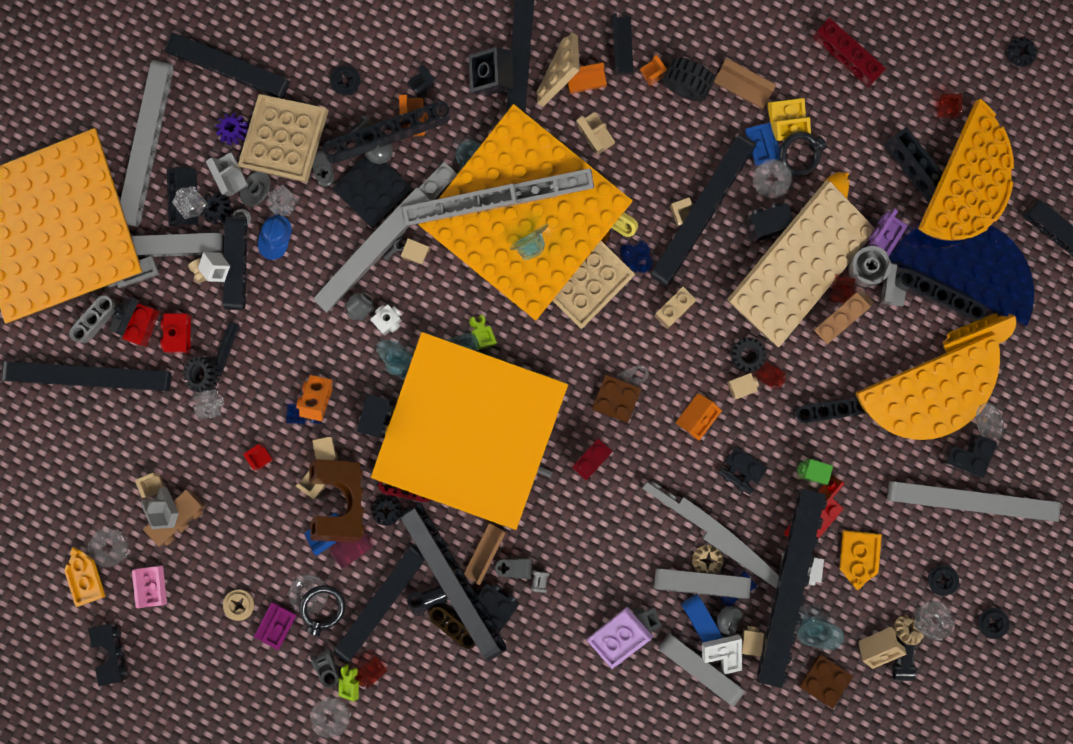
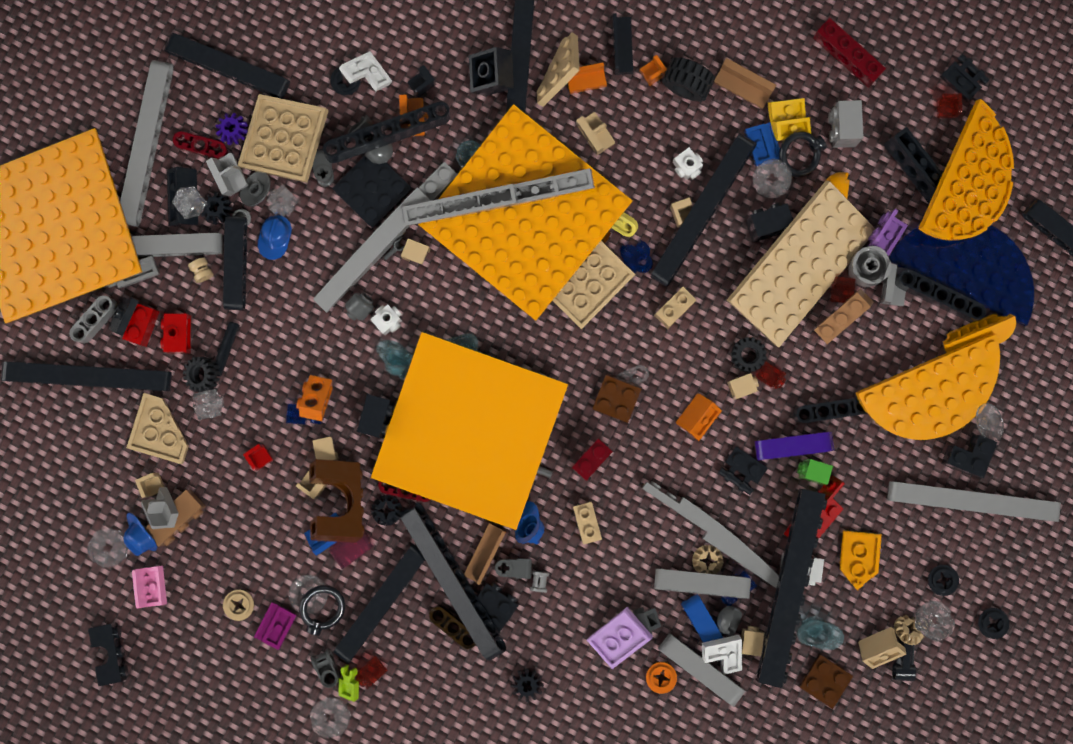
(83, 578): light orange tile -> none
(137, 538): none -> blue piece
(157, 431): none -> tan plate
(186, 147): none -> dark red beam
(213, 267): white brick -> none
(367, 67): none -> white plate
(428, 599): black piece -> none
(484, 334): lime plate -> none
(520, 686): none -> black gear
(530, 245): clear light blue piece -> none
(530, 526): none -> blue piece
(587, 523): none -> tan brick
(666, 685): none -> orange gear
(691, 159): none -> white brick
(794, 446): none -> dark purple beam
(846, 124): none -> light grey brick
(961, 81): none -> black plate
(1025, 59): black gear -> none

